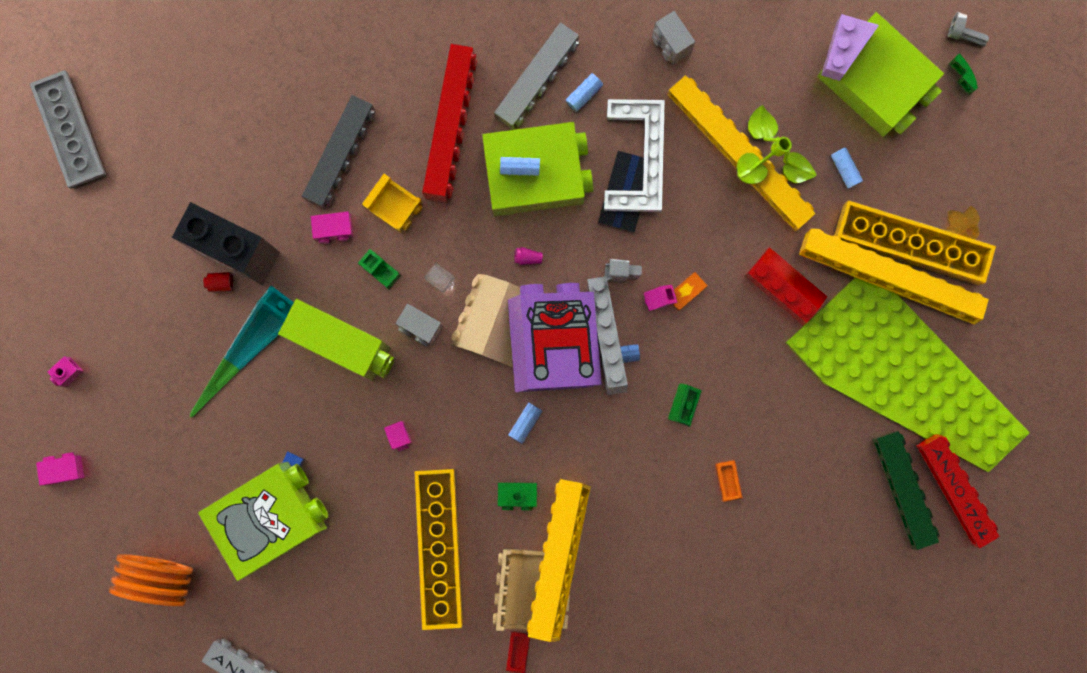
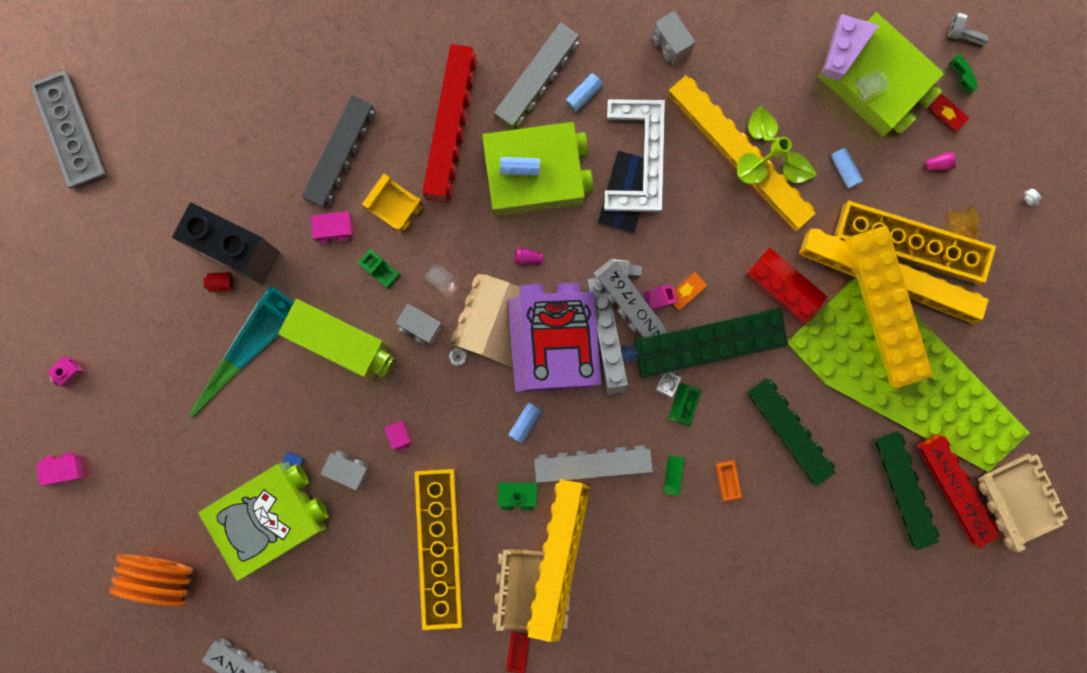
(346, 471): none -> light grey brick
(458, 351): none -> white plate
(593, 465): none -> light grey brick
(628, 299): none -> light grey brick
(668, 384): none -> clear brick
(673, 475): none -> green slope
(710, 342): none -> dark green plate
(790, 432): none -> dark green brick
(872, 85): none -> clear brick
(889, 307): none -> yellow brick
(942, 162): none -> dark pink cone
(948, 113): none -> red tile
(1022, 501): none -> tan hinge
(1032, 197): none -> white plate

